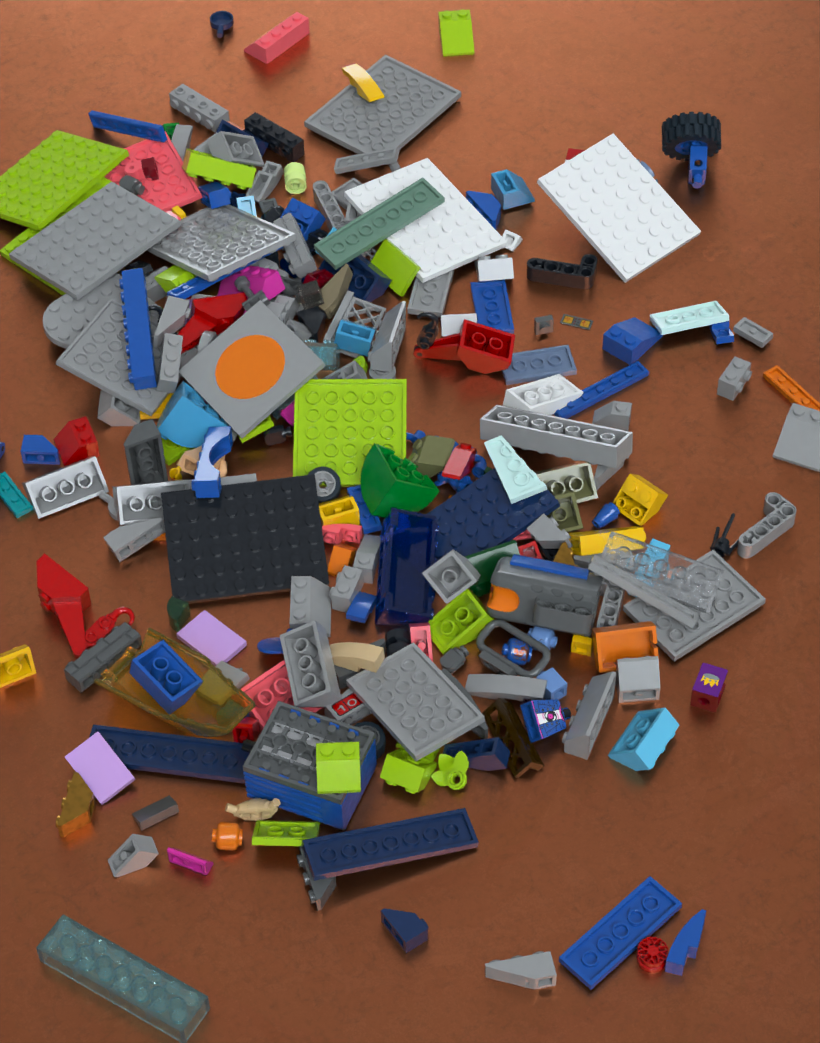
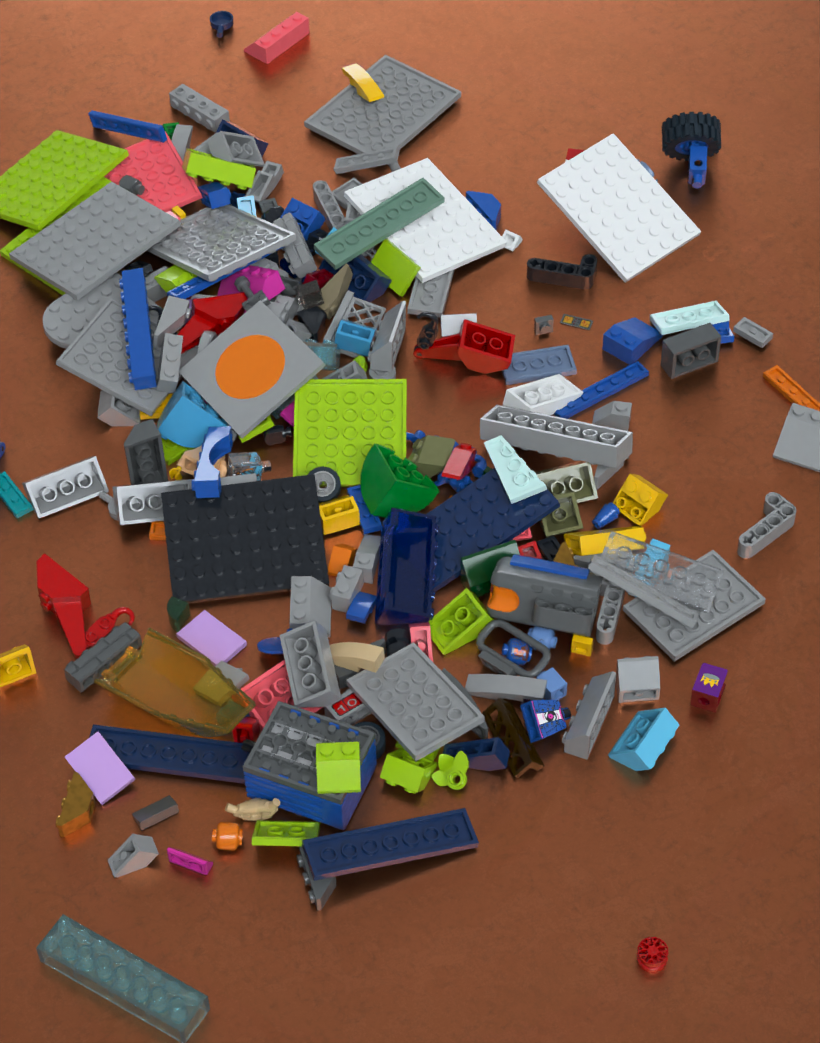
(39, 450): blue slope -> none
(76, 441): red slope -> none
(132, 537): light grey slope -> none
(143, 169): leg -> none
(165, 676): blue slope -> none
(247, 463): none -> clear torso
(279, 139): black brick -> none
(295, 178): yellowish green wheel -> none
(337, 532): coral slope -> none
(405, 928): dark blue slope -> none
(451, 575): light grey slope -> none
(454, 659): dark grey arm -> none
(456, 33): lime slope -> none
(492, 304): blue tile -> none
(494, 269): slope -> none
(510, 189): dark azure slope -> none
(528, 971): light grey slope -> none
(547, 534): light grey slope -> none
(620, 932): blue plate -> none
(623, 642): orange piece -> none
(685, 944): blue slope -> none
(690, 350): none -> dark grey brick
(722, 545): black plant -> none
(734, 378): light grey brick -> none

